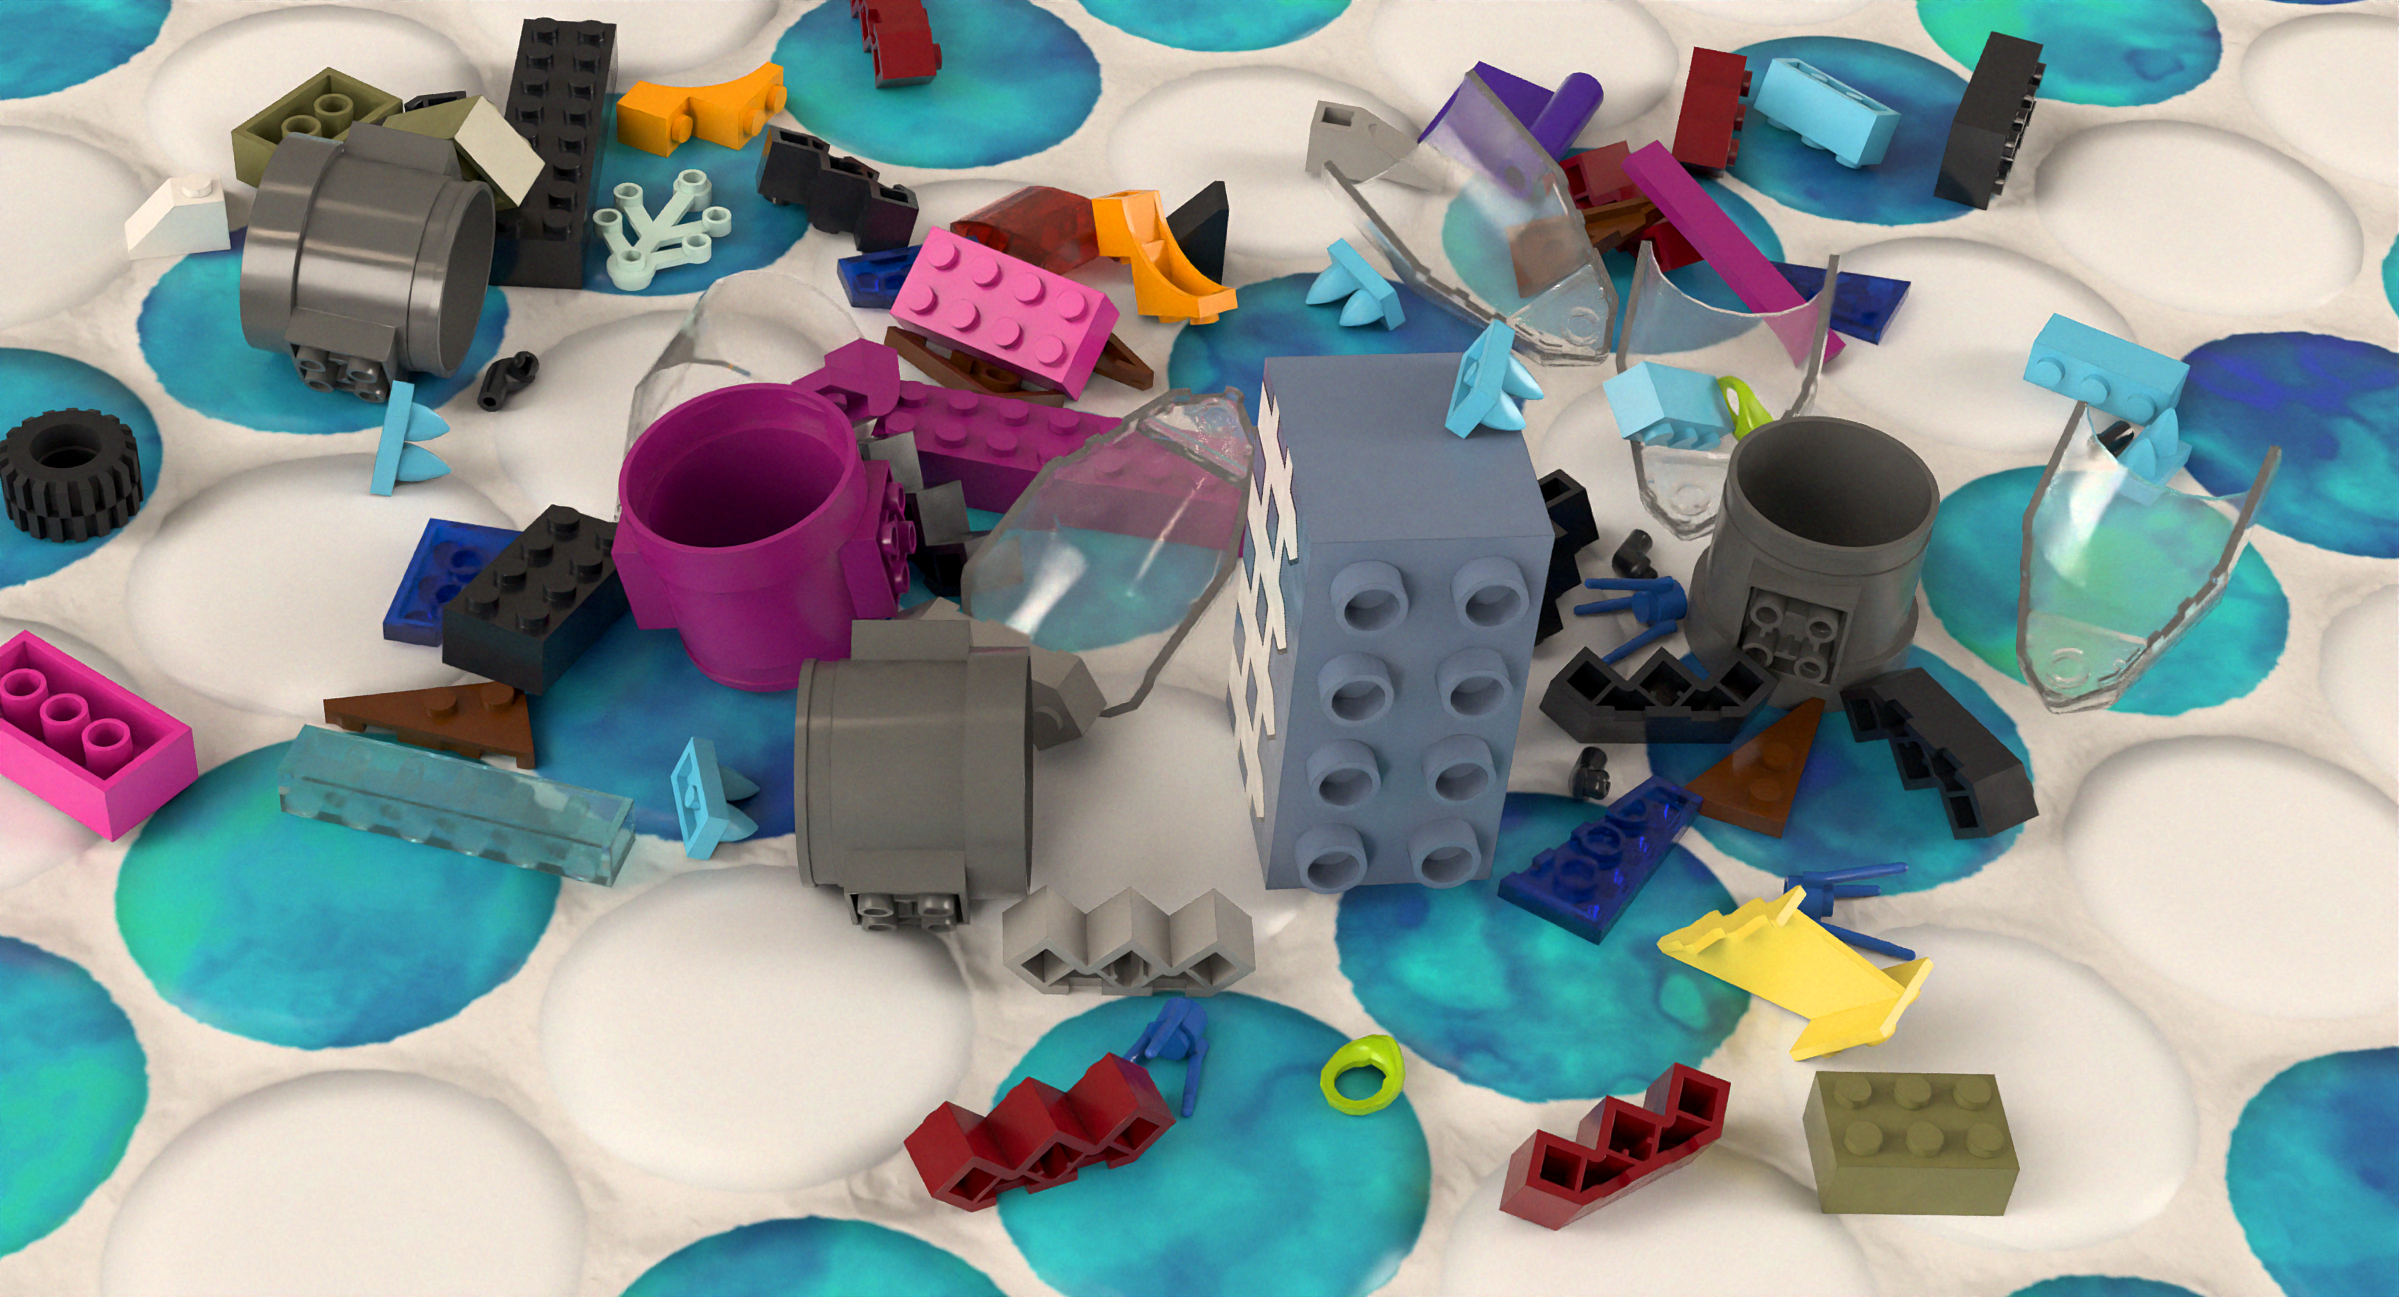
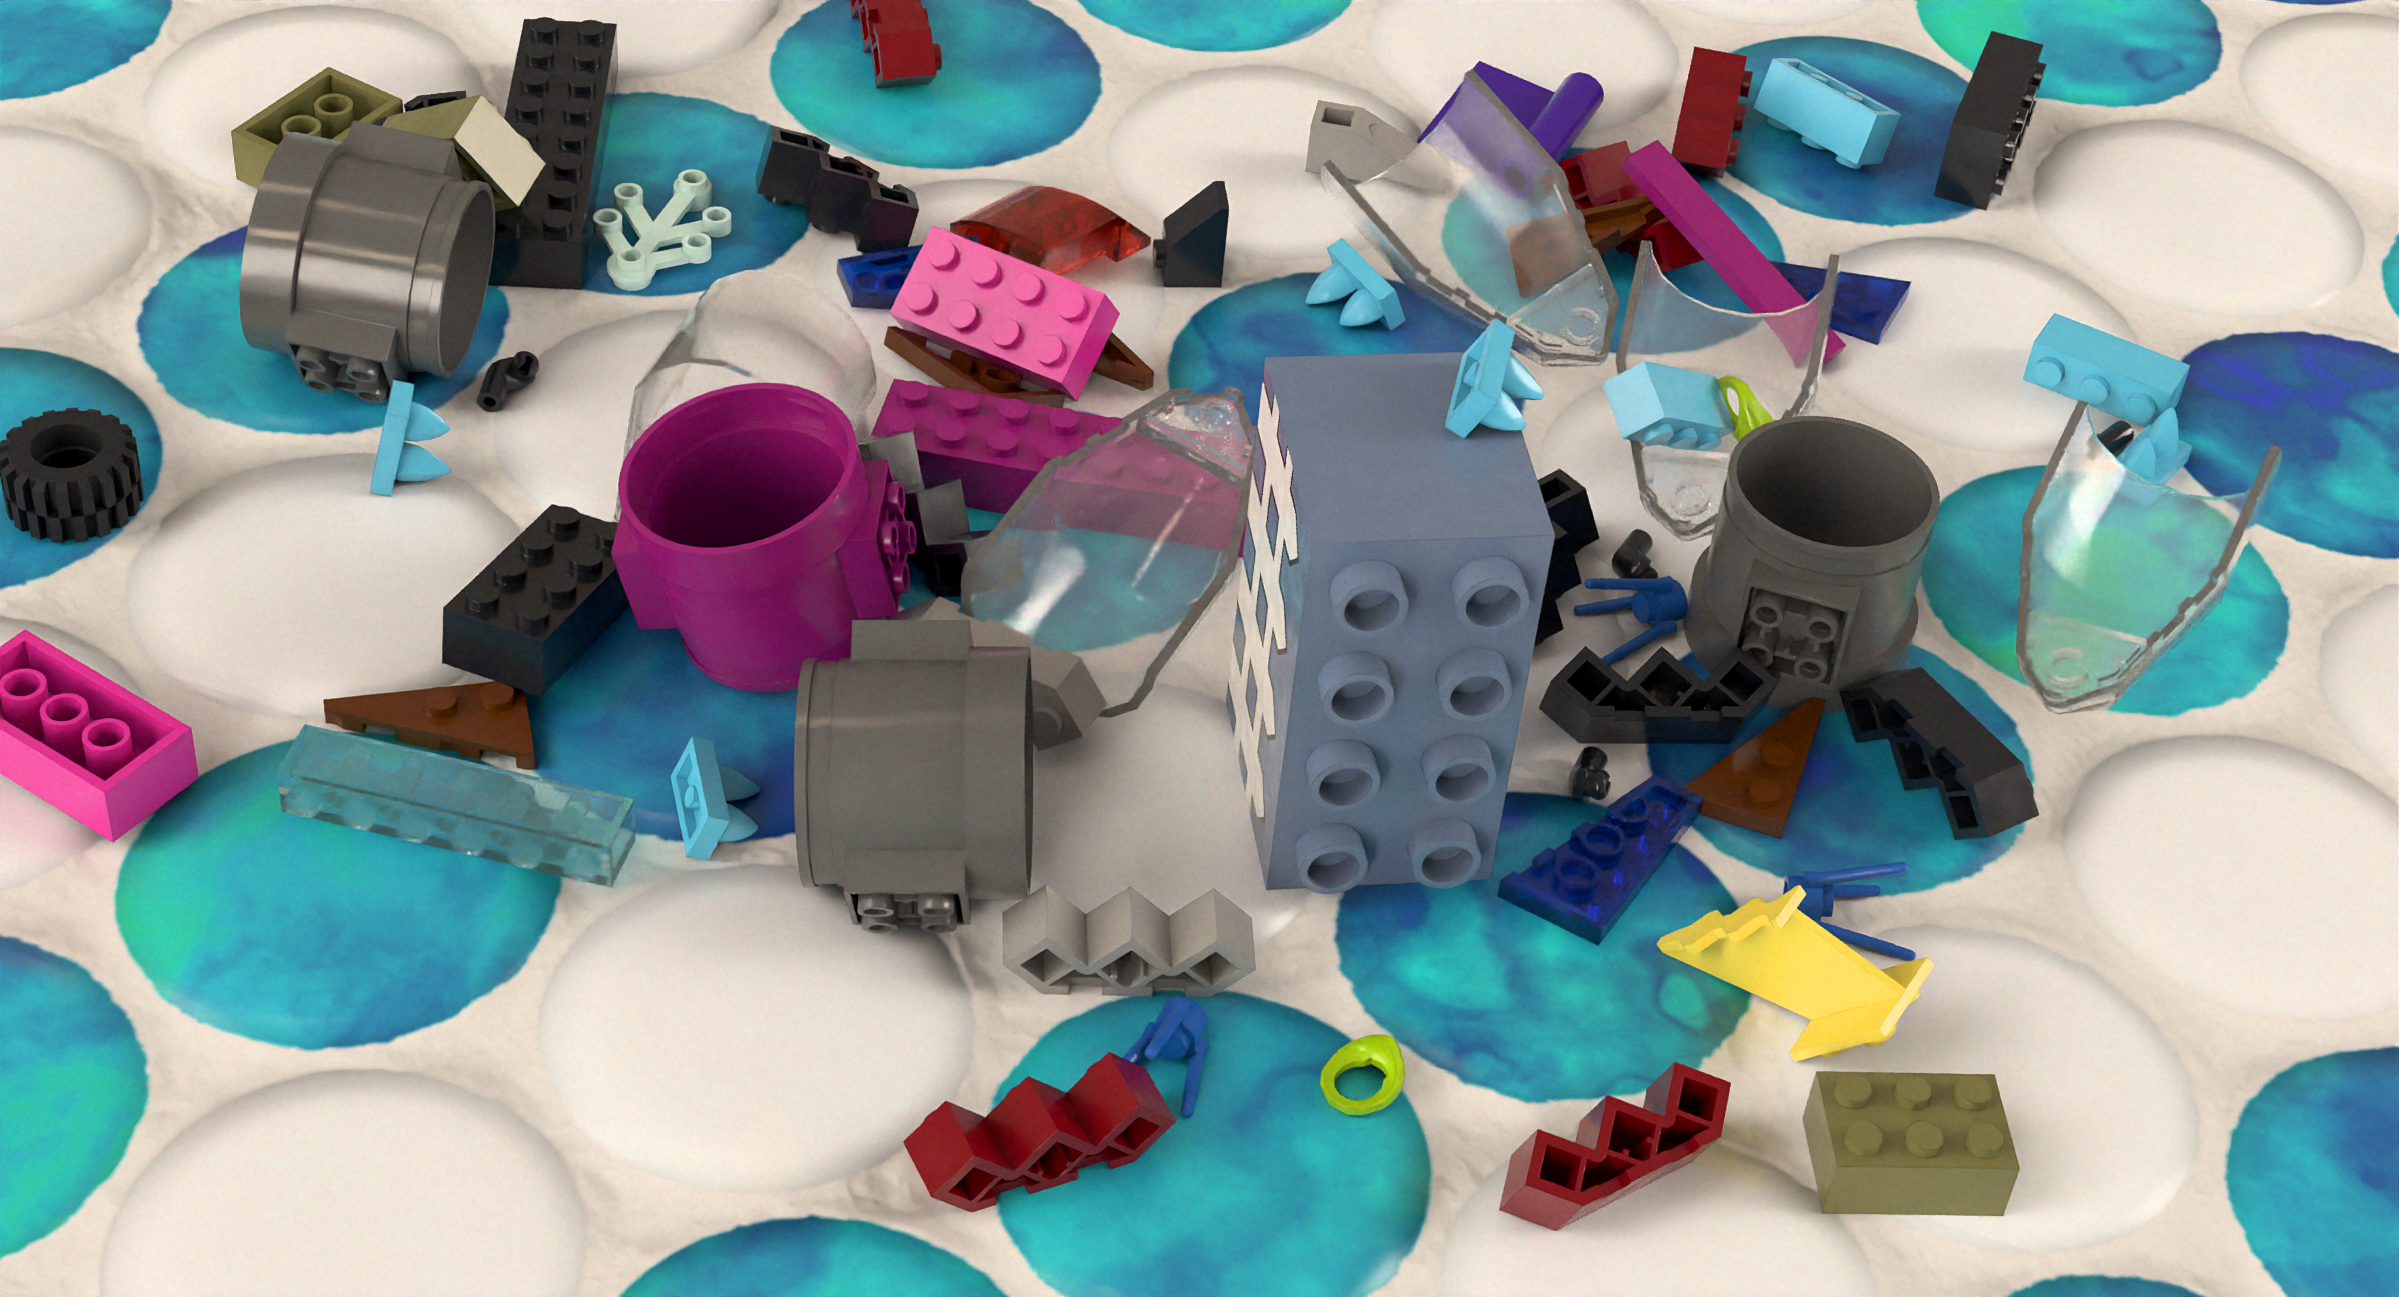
(180, 219): white slope -> none
(441, 566): clear blue wing -> none
(726, 113): light orange arch -> none
(858, 379): magenta brick -> none
(1165, 282): light orange arch -> none

